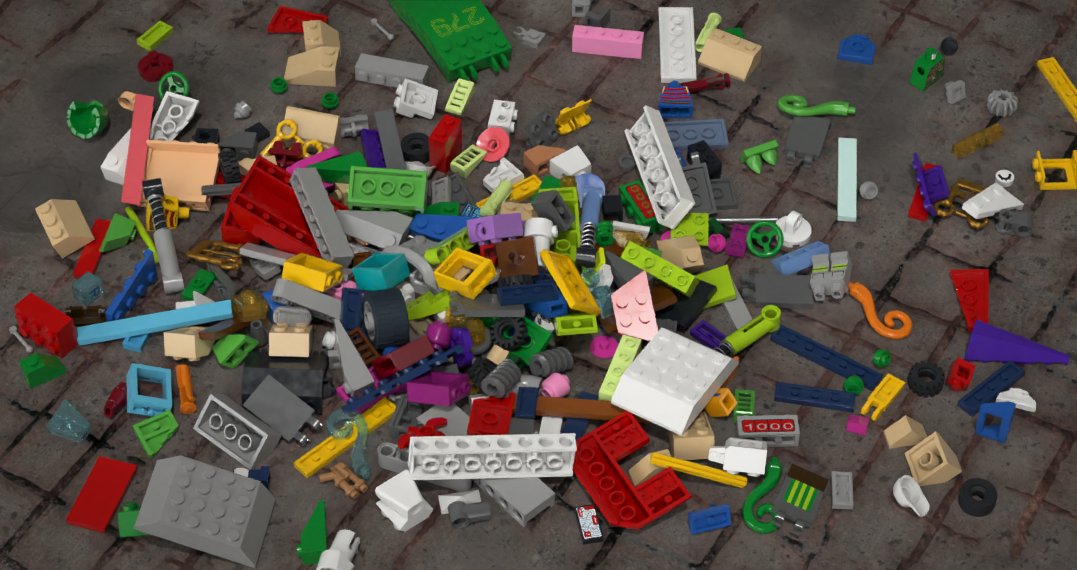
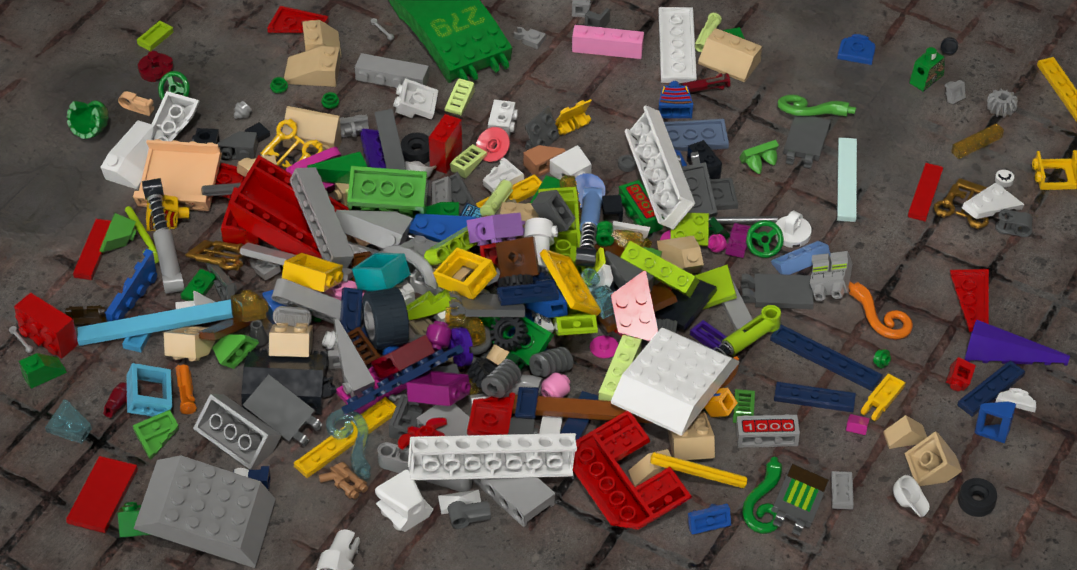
(64, 225): tan slope -> none
(88, 288): clear light blue brick -> none
(137, 149): coral tile -> none
(229, 167): black tyre -> none
(286, 157): dark red hips -> none
(313, 536): green slope -> none
(589, 524): tile -> none
(741, 456): white hinge -> none
(854, 384): green plate -> none
(868, 190): light grey plate -> none
(926, 370): black tyre -> none
(933, 184): dark purple bracket -> none

